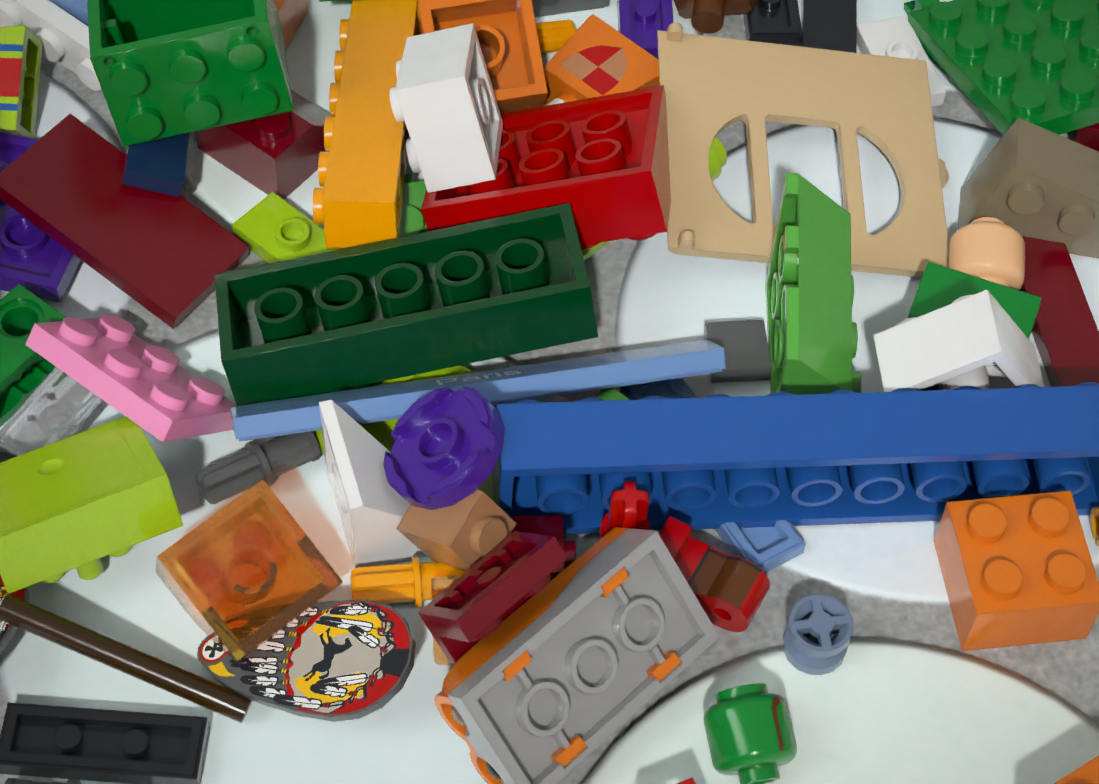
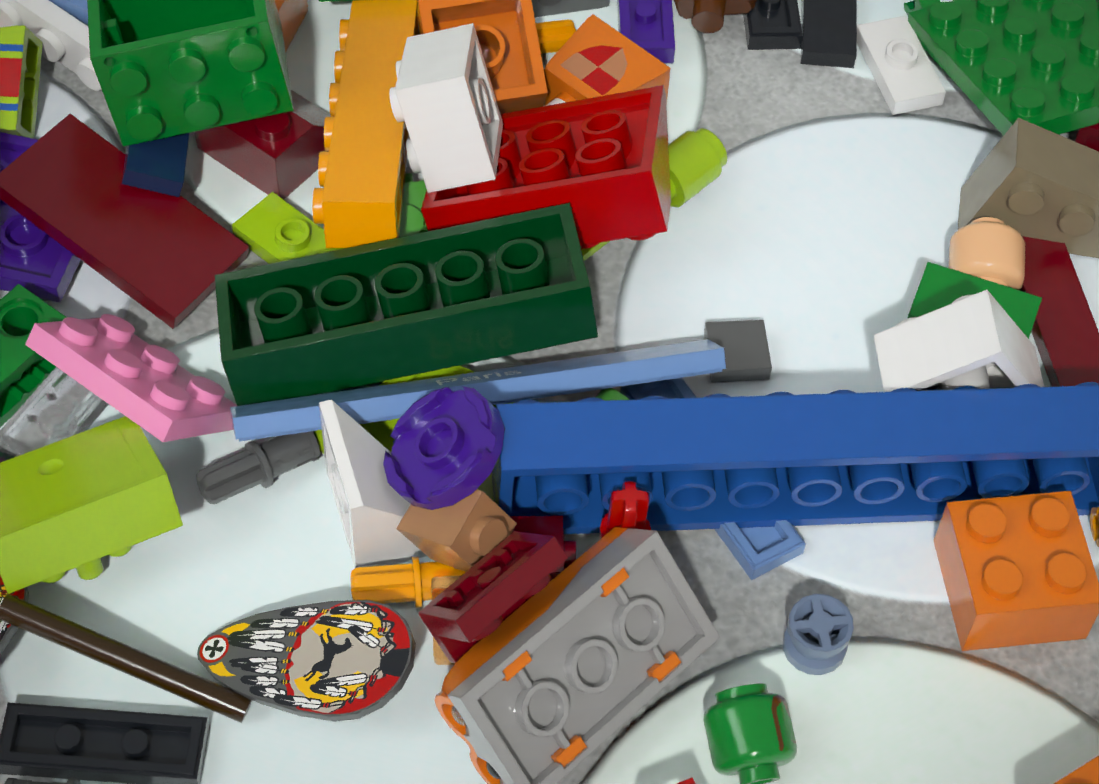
(246, 572): clear orange slope -> none
(724, 584): leg -> none
(734, 80): tan door -> none
(811, 294): bright green wedge -> none

